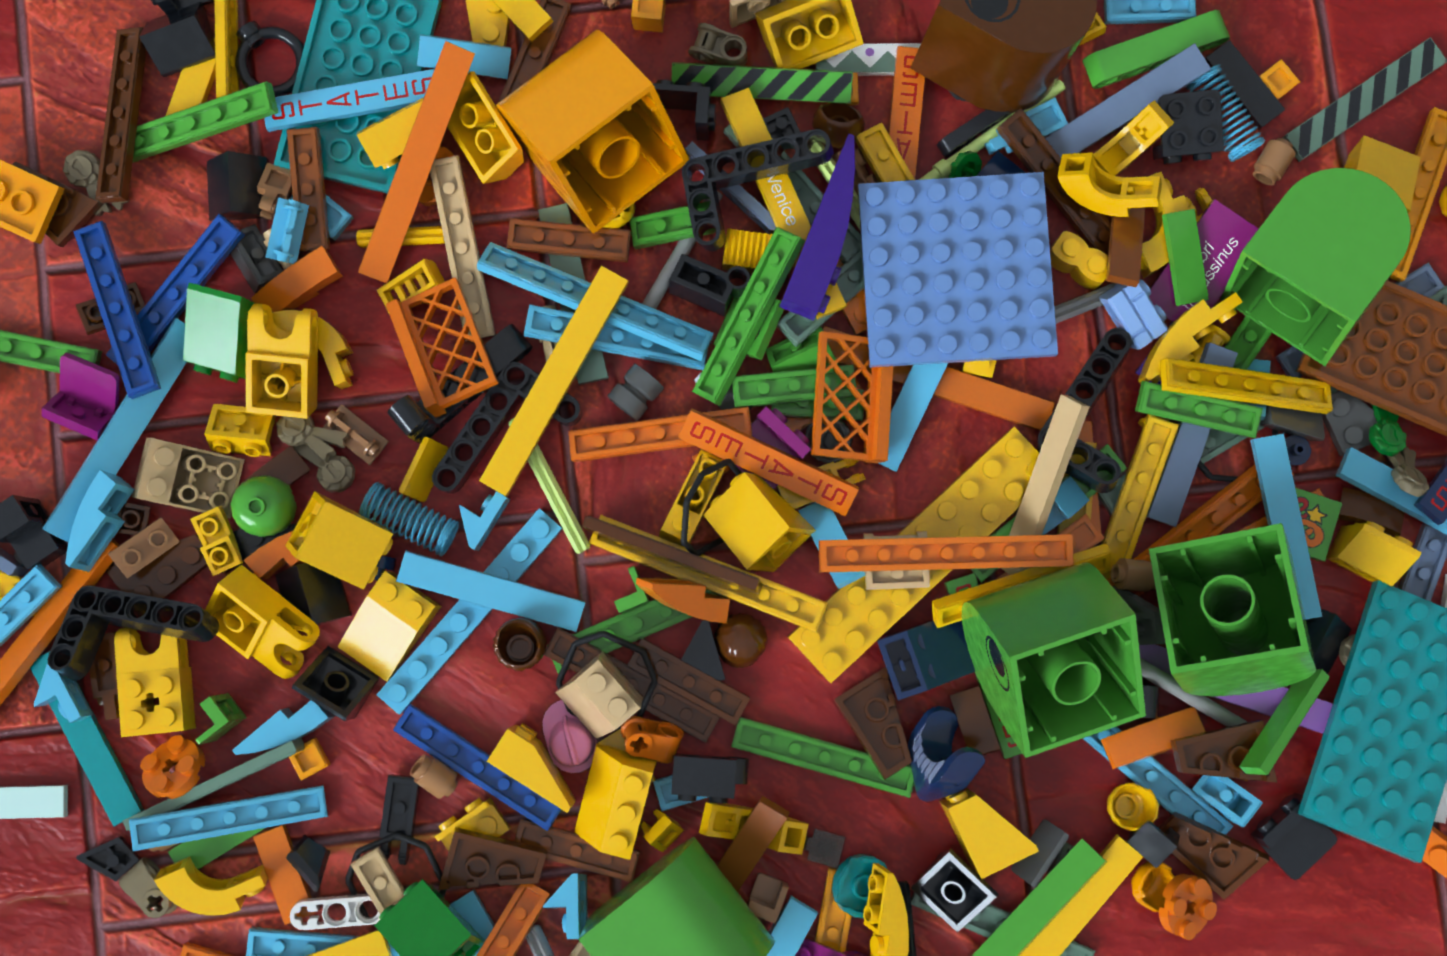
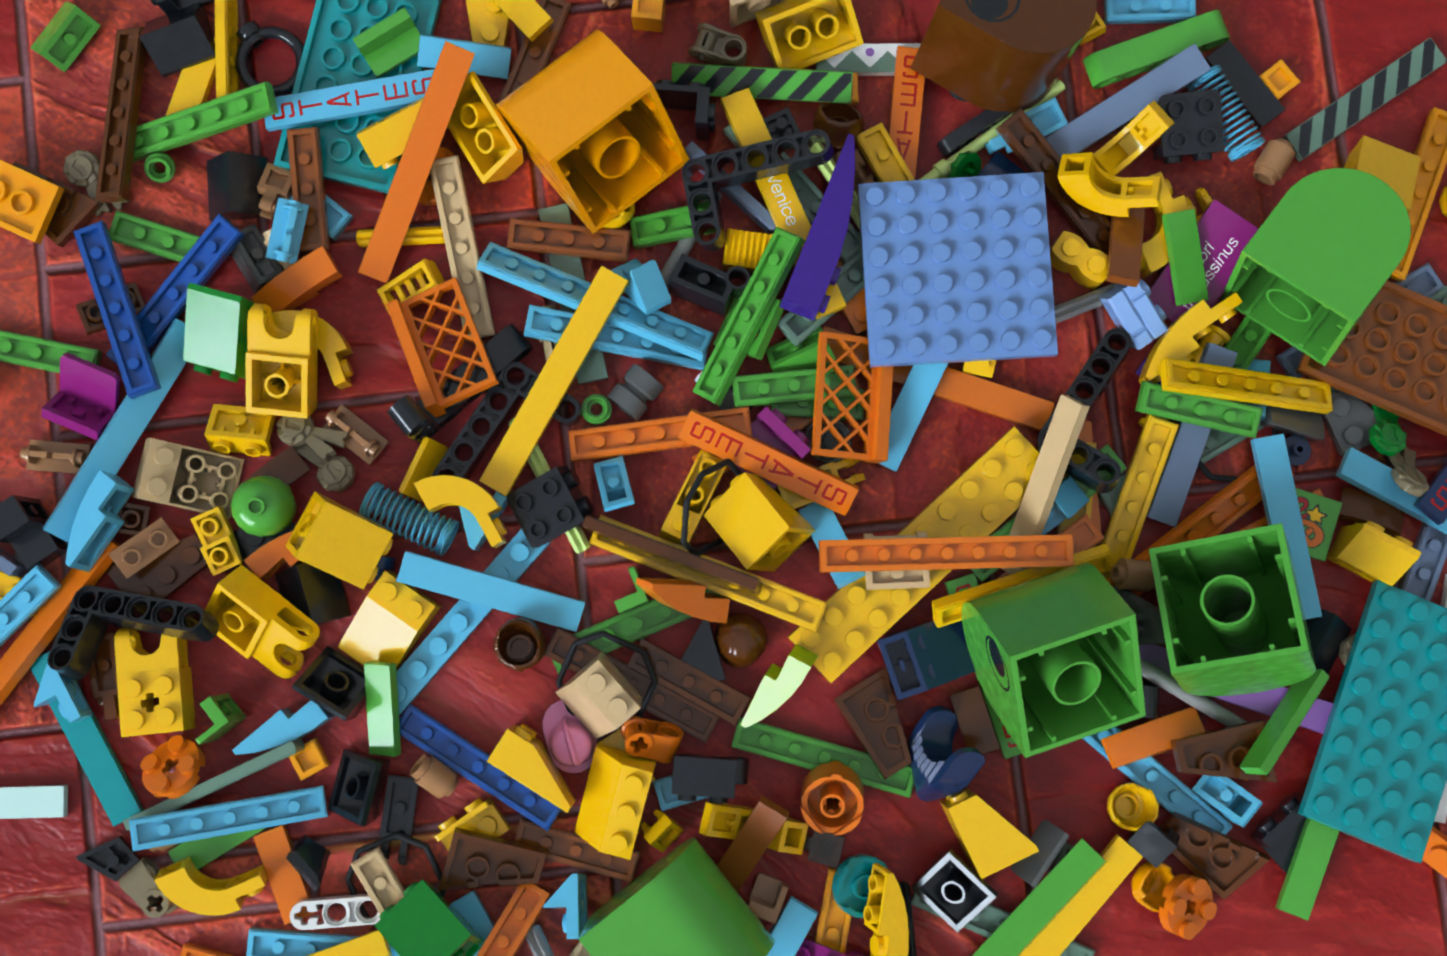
(54, 456): none -> medium nougat hinge
(65, 36): none -> bright green panel
(151, 236): none -> bright green tile
(156, 175): none -> bright green plate
(359, 786): none -> black slope
(382, 708): none -> tile
(389, 43): none -> bright green panel
(456, 491): none -> yellow arch
(550, 505): none -> black bracket
(592, 400): none -> bright green plate
(614, 484): none -> medium azure slope
(645, 285): none -> medium azure slope
(779, 684): none -> slope
(832, 815): none -> orange brick
(1307, 869): none -> bright green tile

